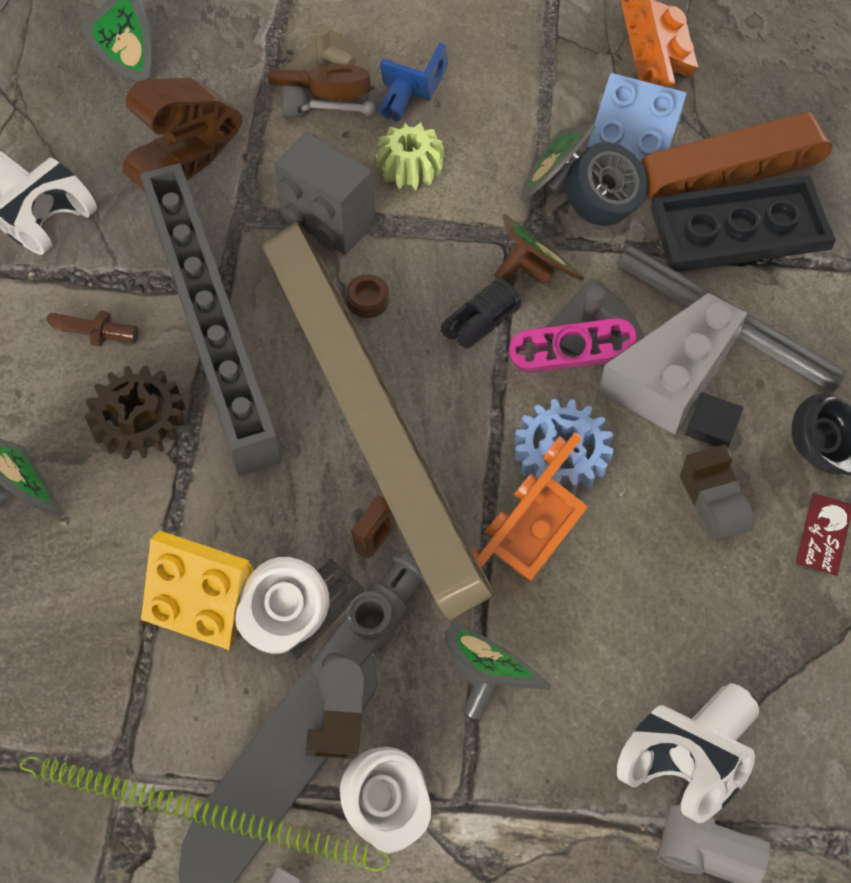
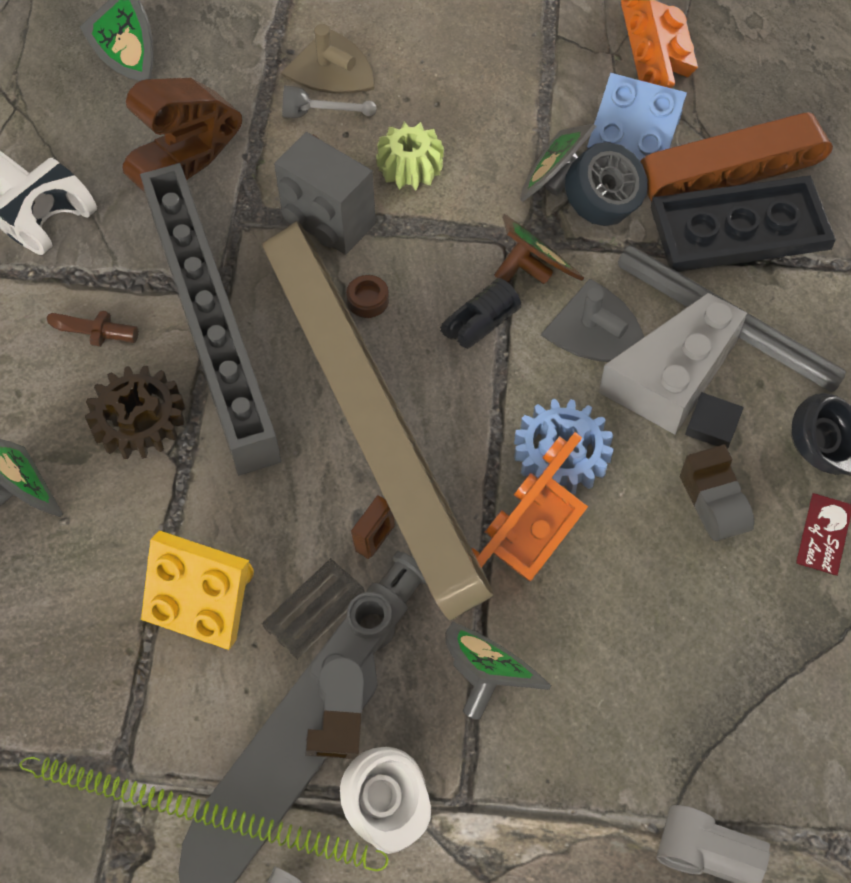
(281, 605): white hat -> none
(326, 81): reddish brown piece -> none
(409, 81): blue bracket -> none
(541, 359): dark pink beam -> none
(695, 749): white connector -> none

